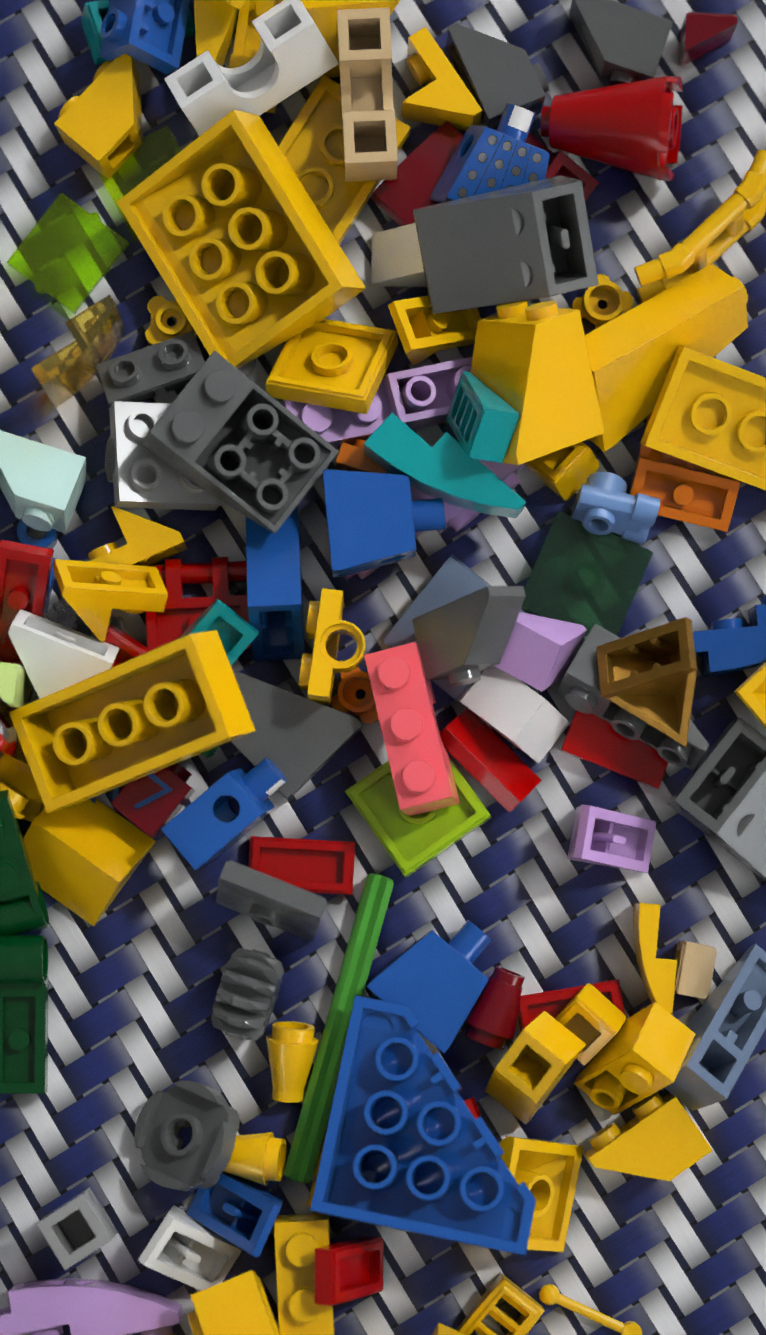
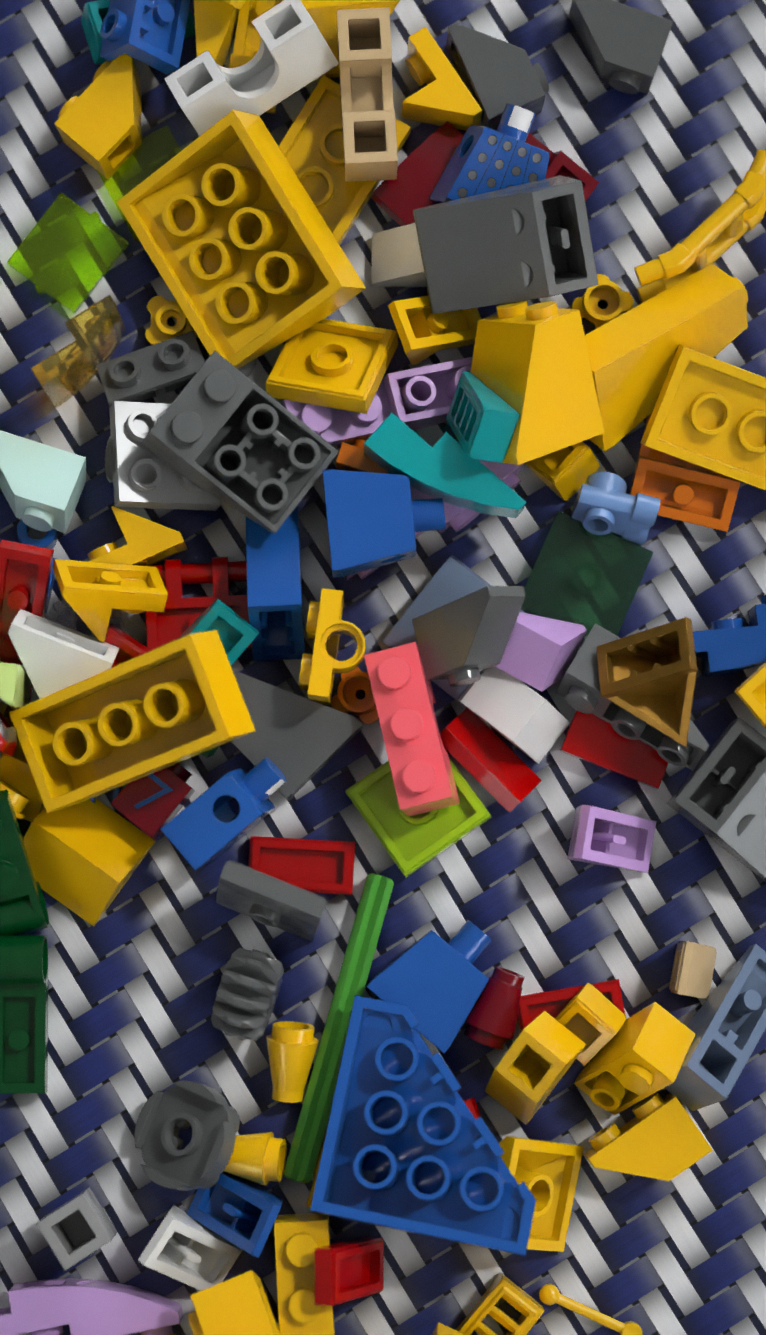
(620, 125): red cone -> none
(656, 973): yellow slope -> none
(704, 33): dark red slope -> none

